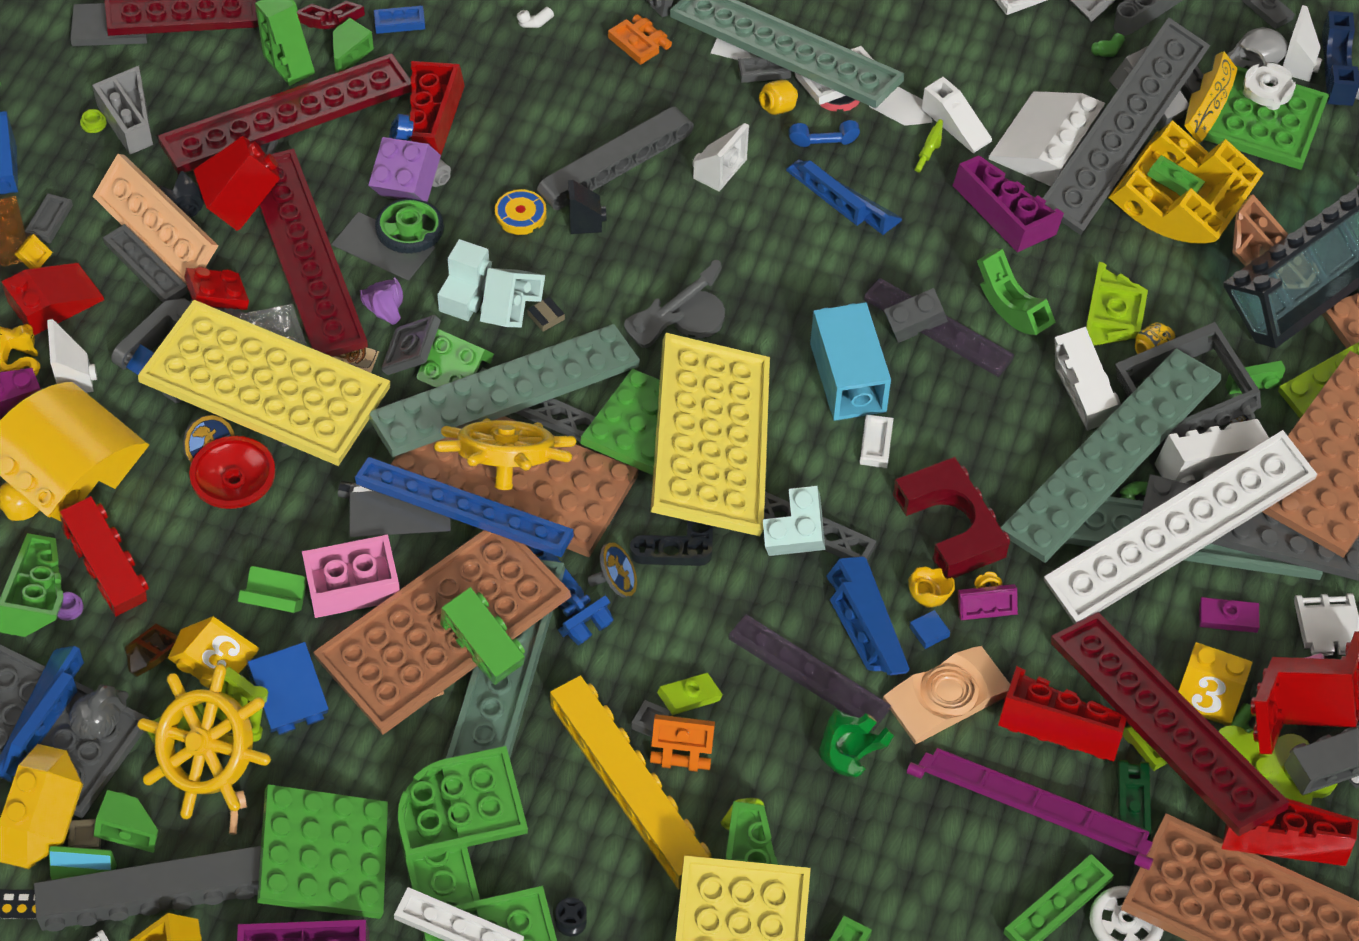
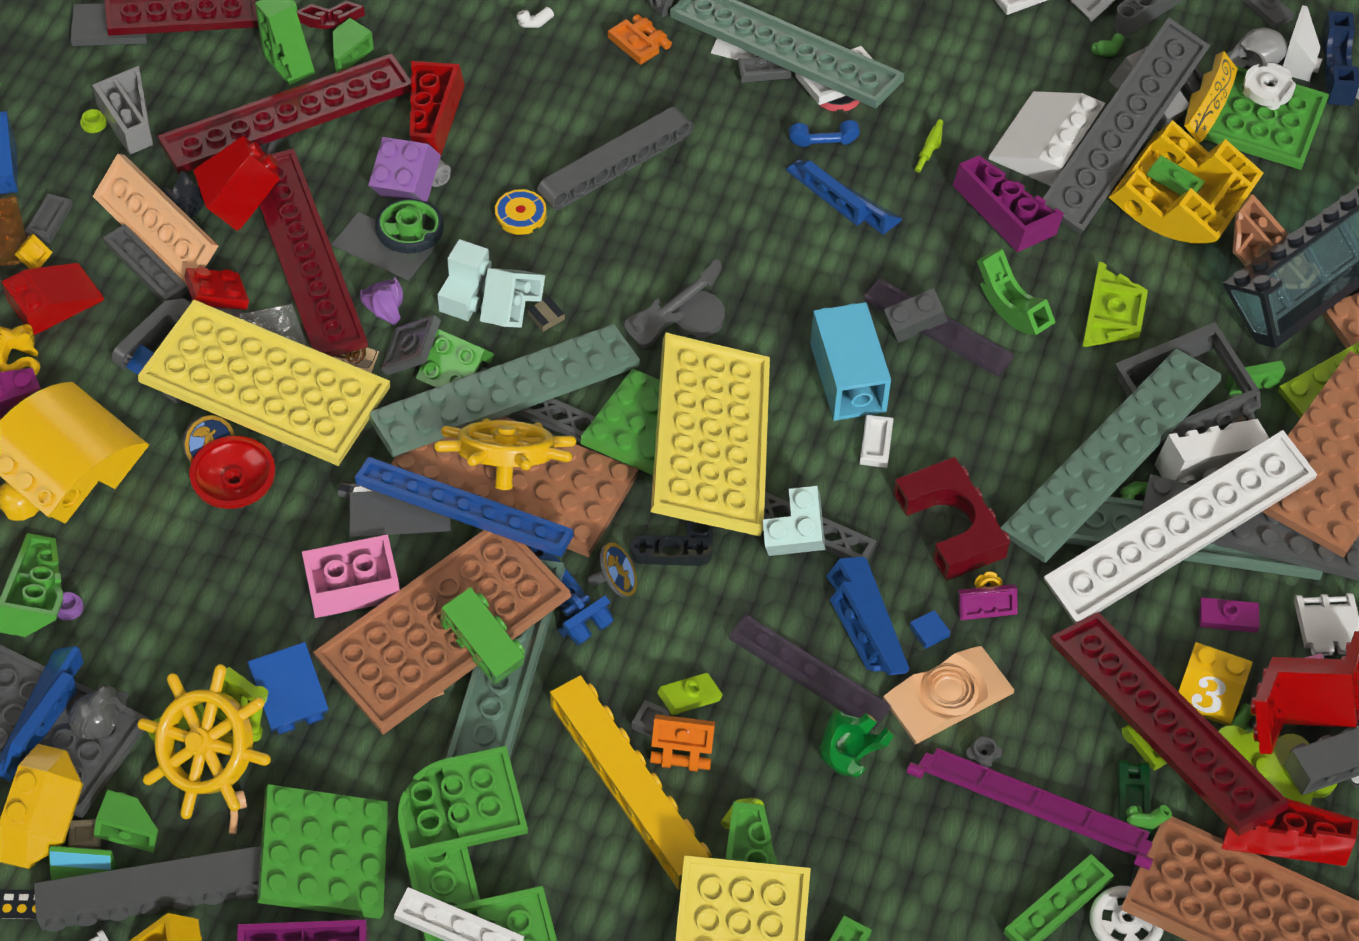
(69, 360): white slope -> none
(104, 558): red wedge -> none
(149, 649): dark brown slope -> none
(208, 644): yellow slope -> none
(274, 589): bright green panel -> none
(399, 19): blue plate -> none
(401, 127): blue plate -> none
(571, 909): black wheel -> none
(584, 209): black slope -> none
(722, 158): white slope -> none
(778, 97): yellow head -> none
(904, 108): white sticker -> none
(930, 586): yellow hair -> none
(947, 103): white slope -> none
(984, 744): none -> dark grey plate
(1061, 717): red wedge -> none
(1084, 378): white wedge -> none
(1148, 820): none -> bright green arm
(1153, 336): yellow head -> none

